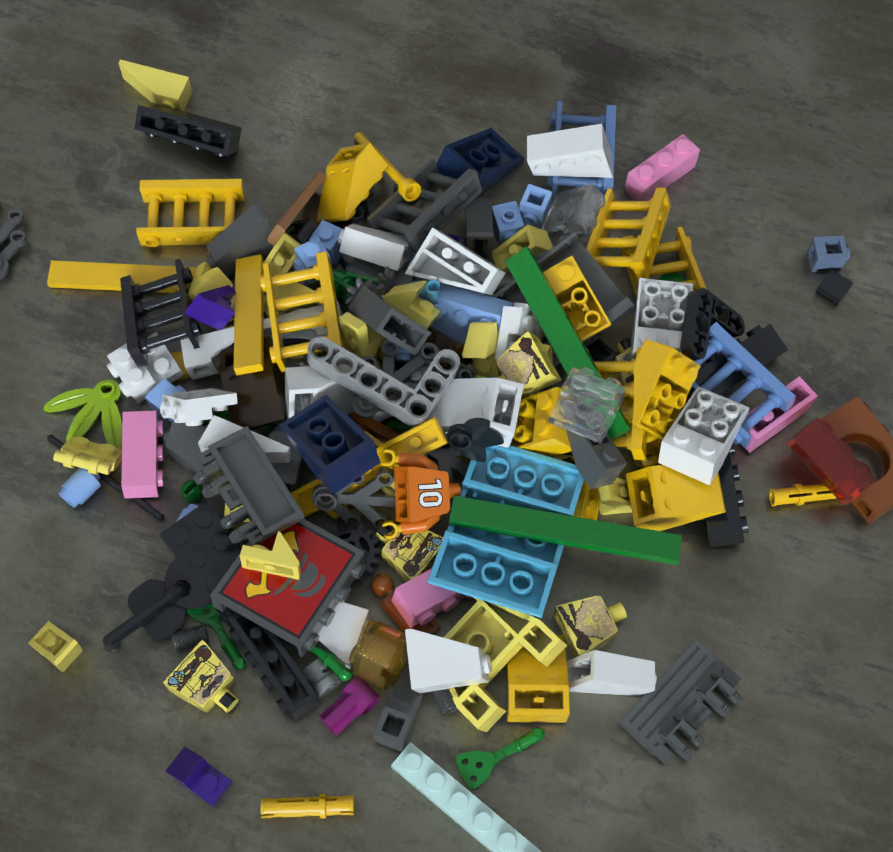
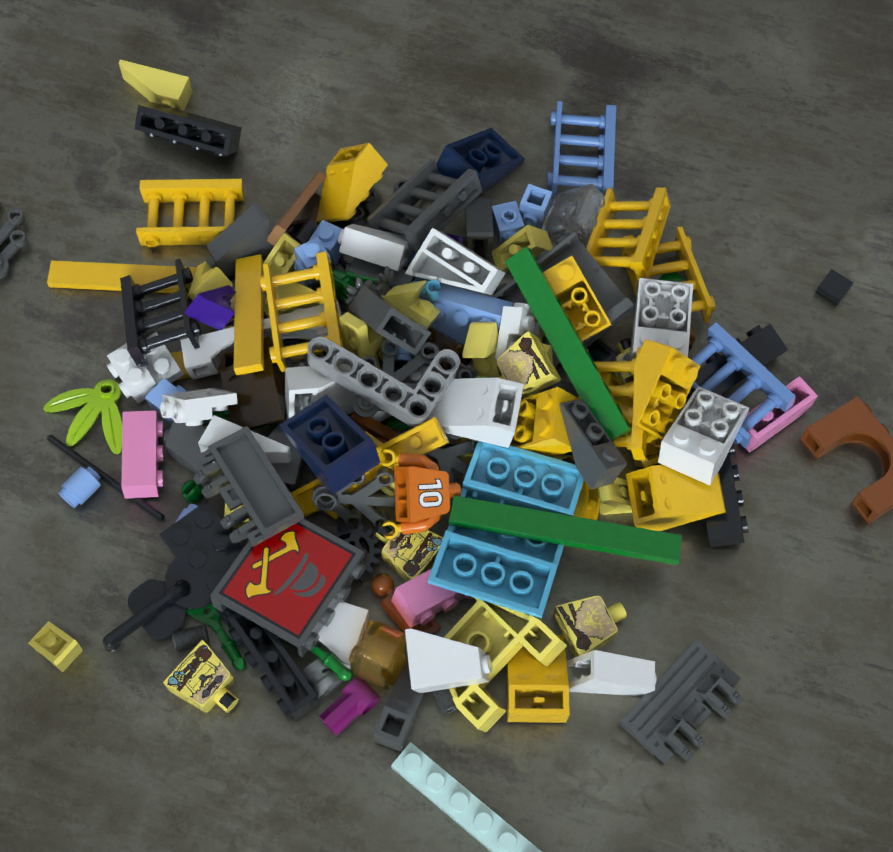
(89, 455): light yellow plate -> none
(199, 776): dark purple slope -> none
(279, 561): light yellow slope -> none
(307, 806): yellow pin -> none
(408, 187): yellow piece -> none
(474, 438): black plate -> none
(489, 759): green piece -> none
(571, 153): white wedge -> none
(587, 404): clear plate -> none
(662, 168): bright pink brick -> none
(701, 309): black beam -> none
(782, 497): yellow pin -> none
(828, 252): sand blue brick -> none
(831, 460): clear red brick -> none

